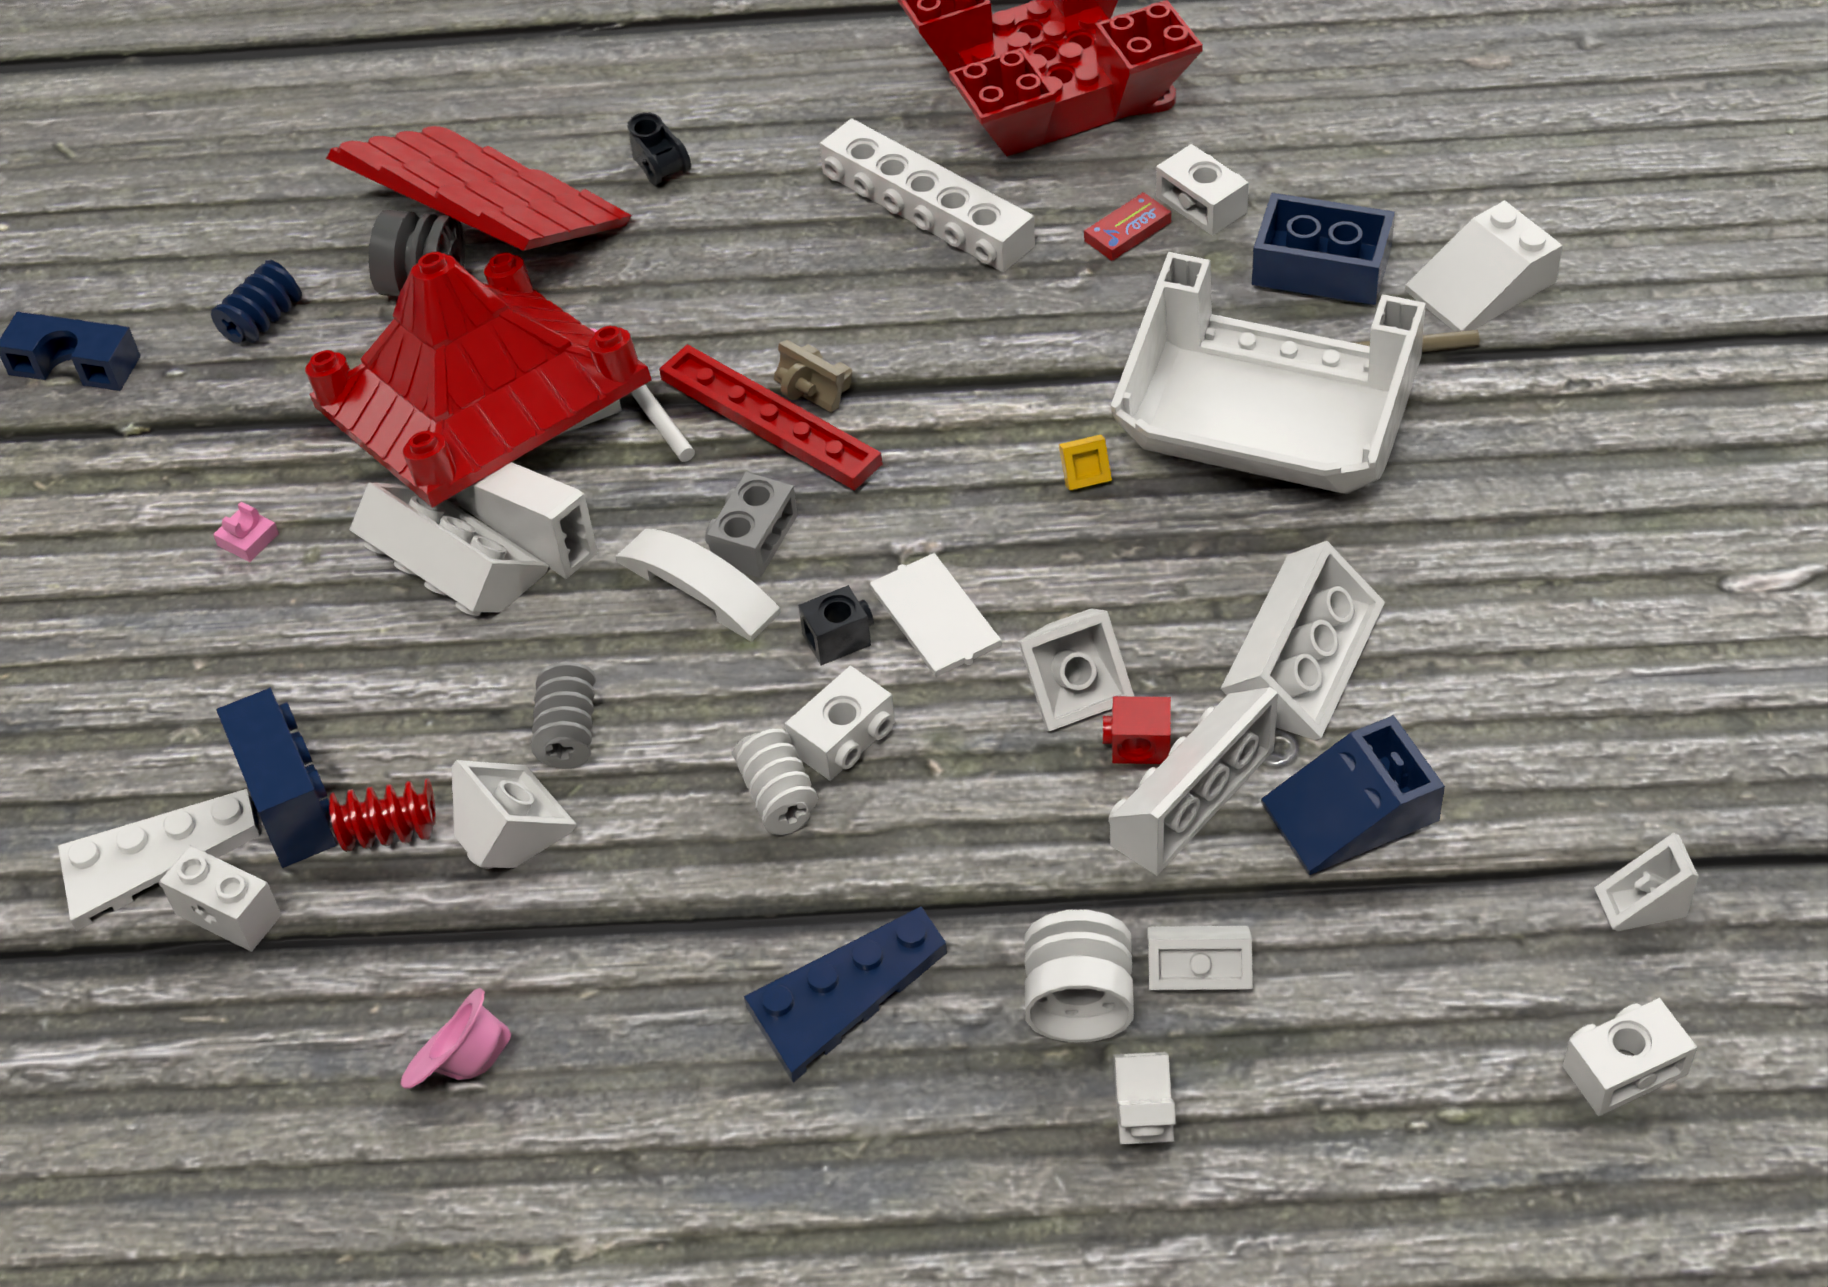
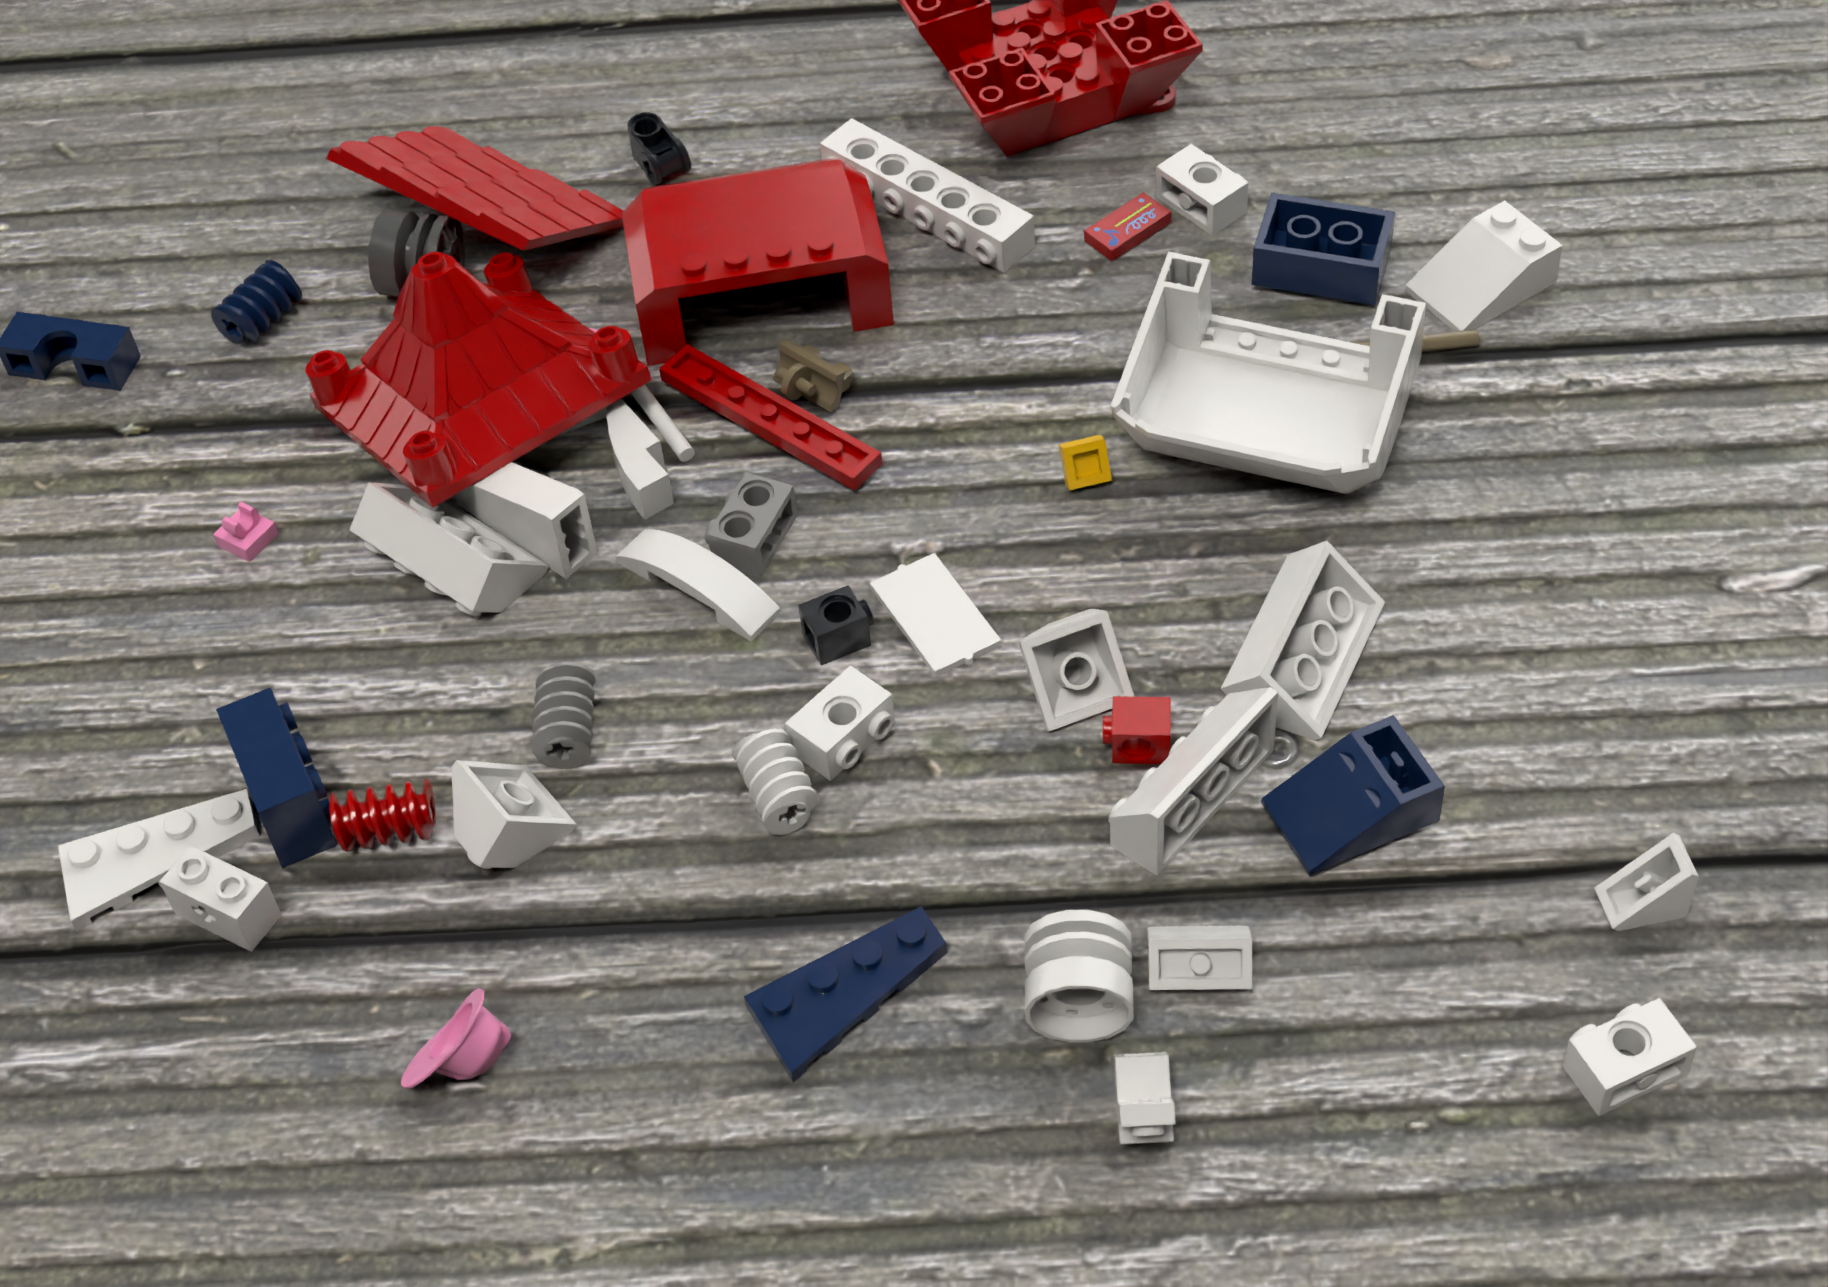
(638, 460): none -> white slope
(754, 233): none -> red slope

